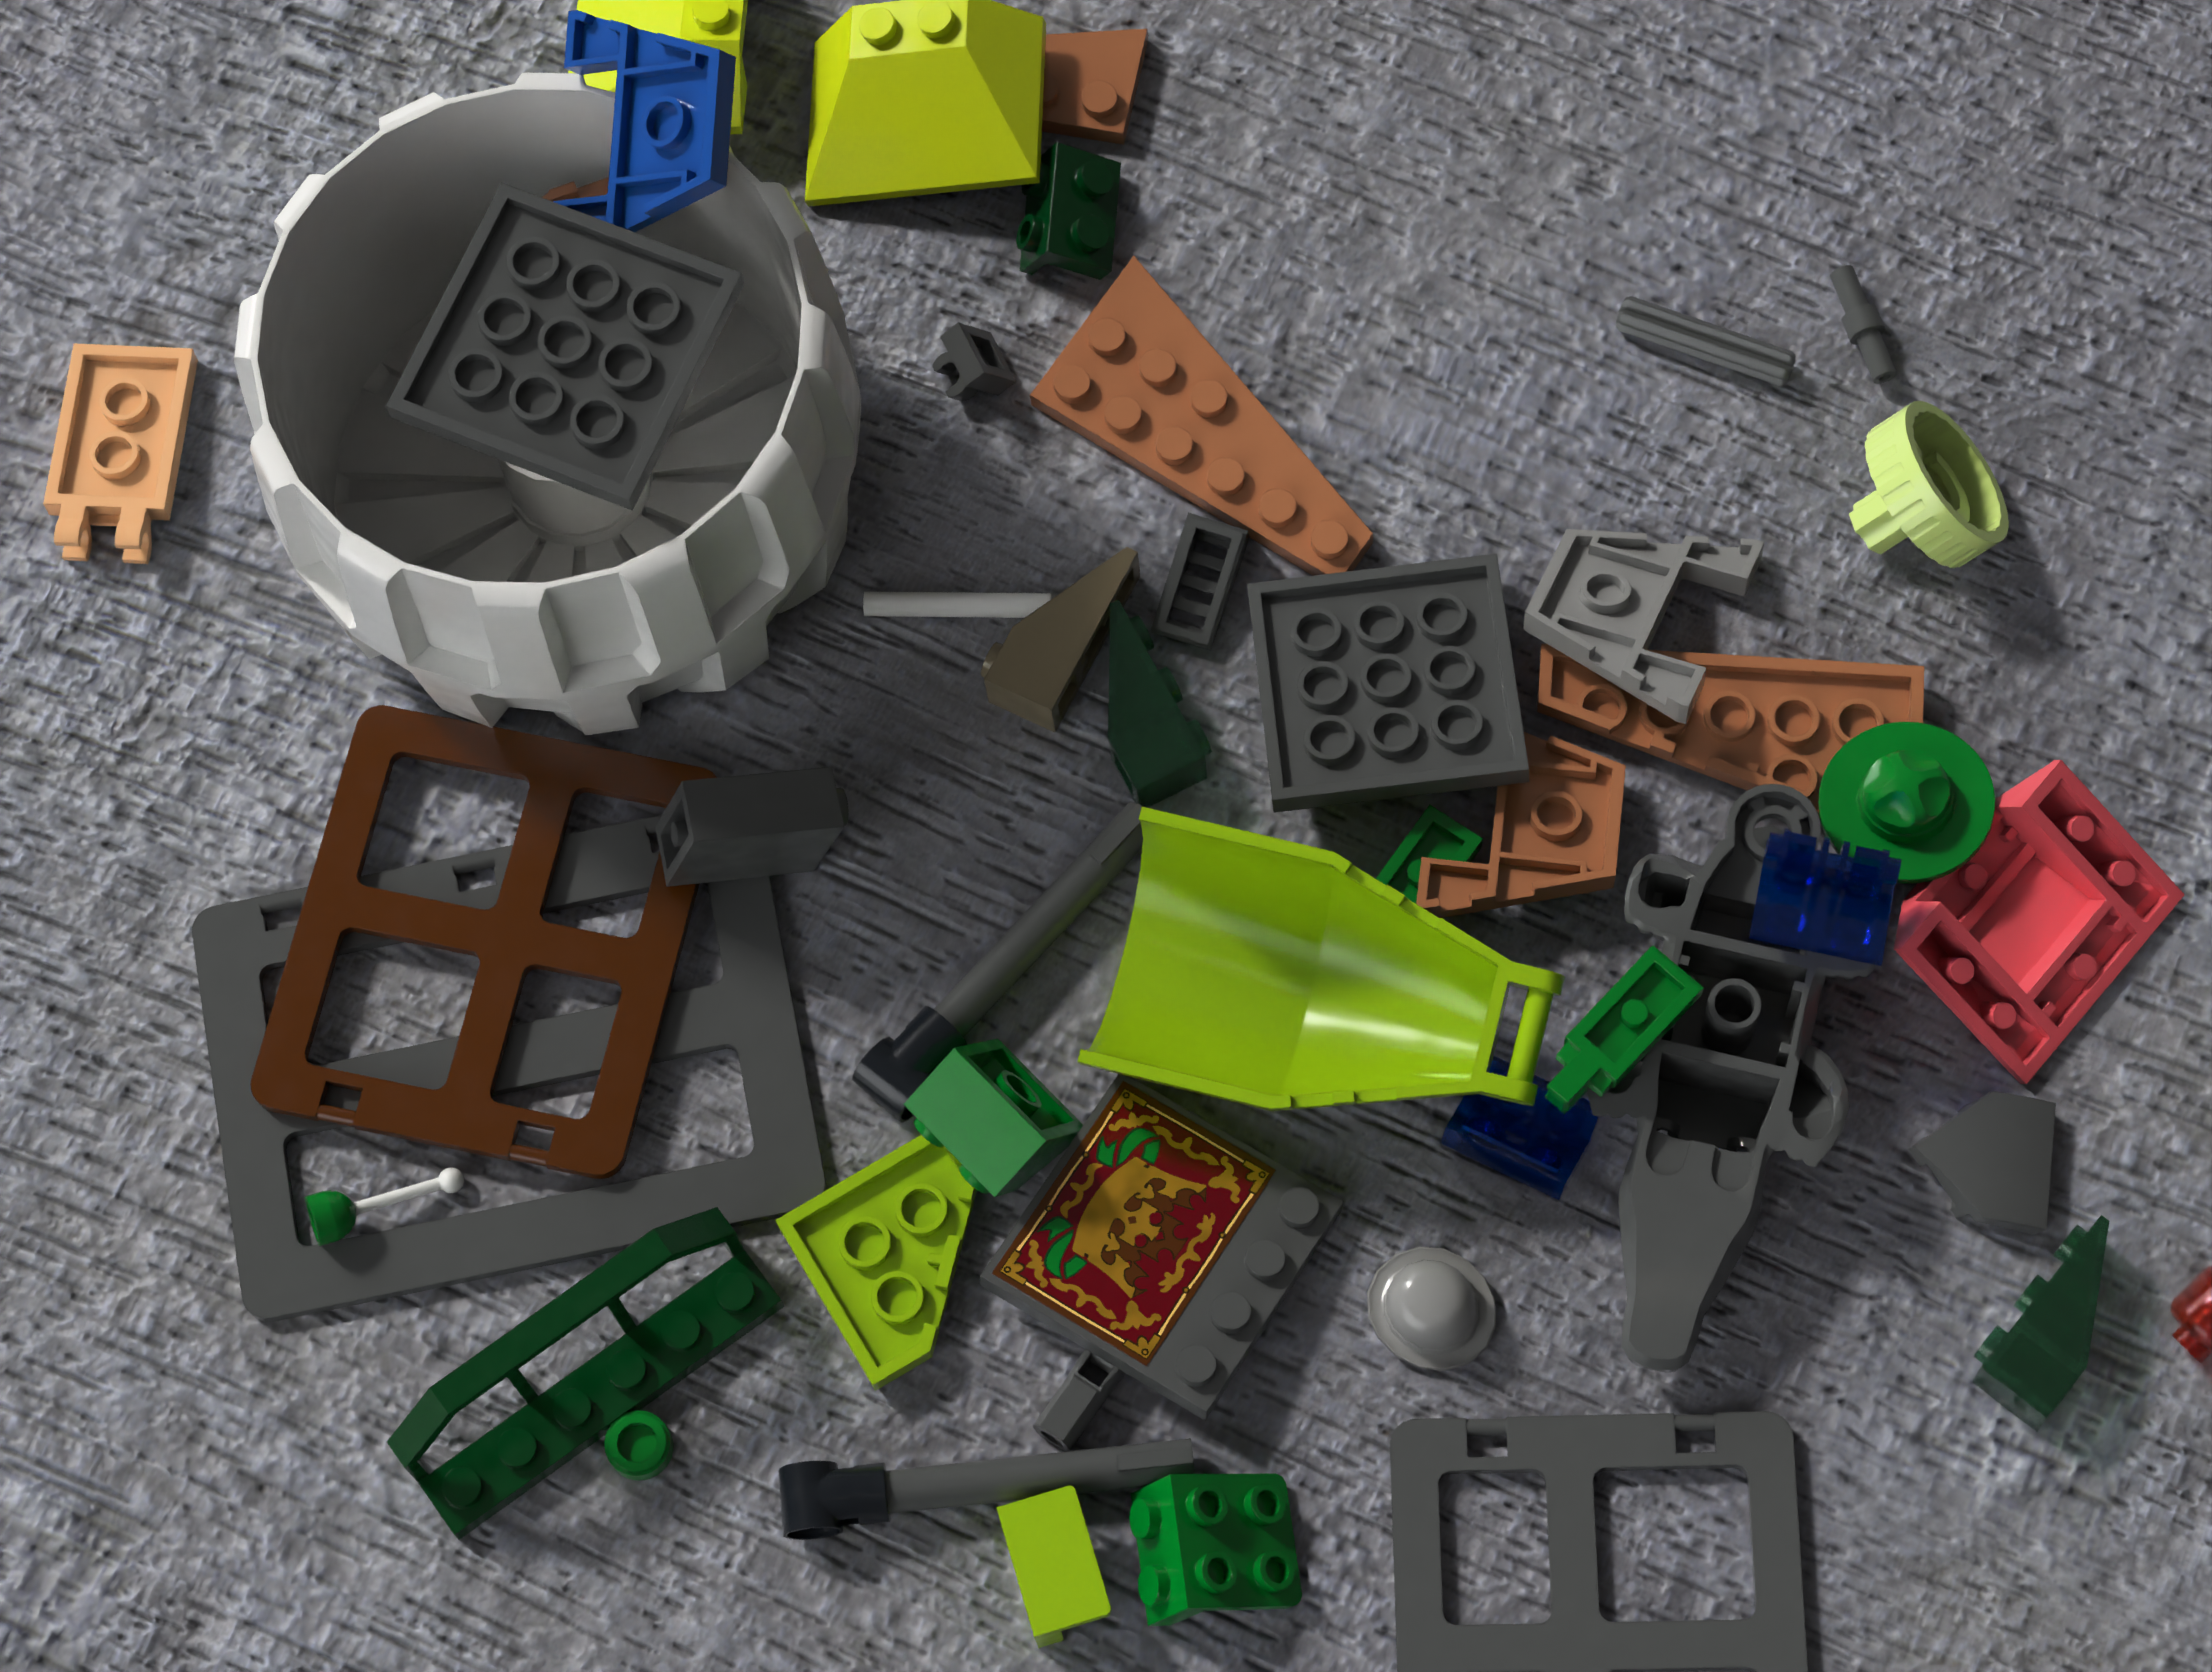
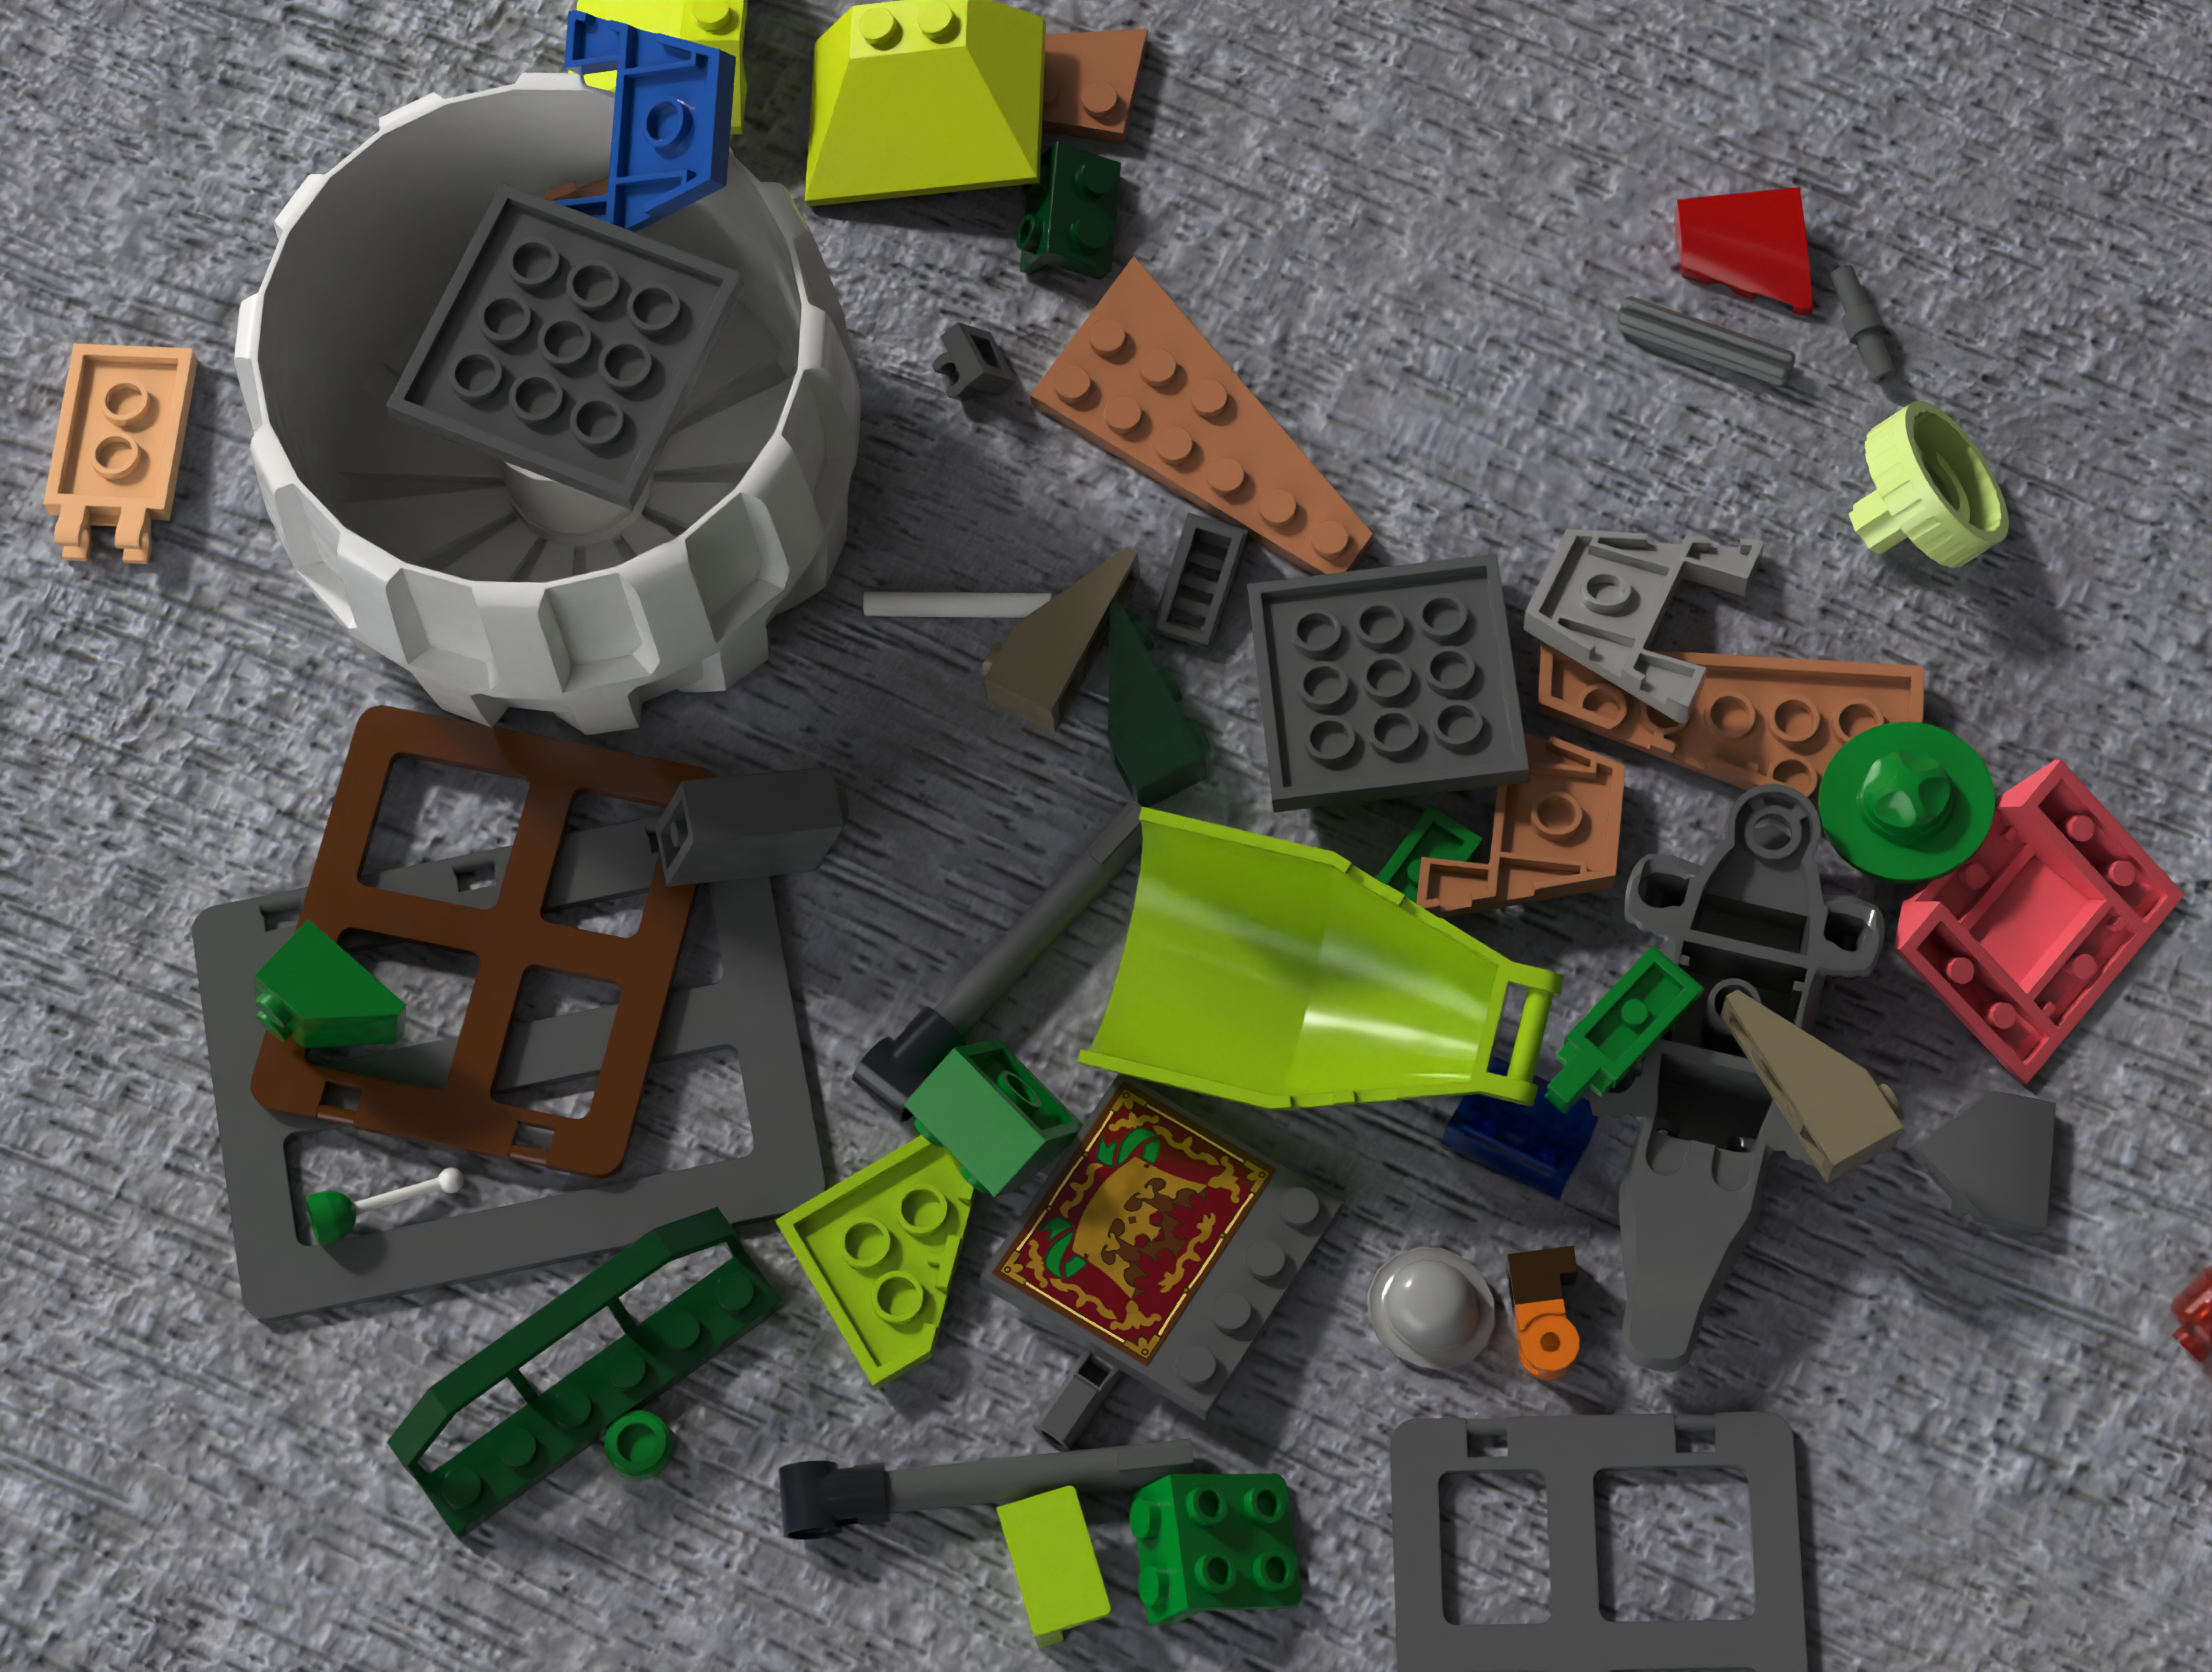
(324, 996): none -> green slope
(1543, 1333): none -> leg
(1747, 244): none -> red slope
(1819, 1091): none -> dark tan slope
(1825, 898): clear blue hinge -> none
(2051, 1341): clear green slope -> none

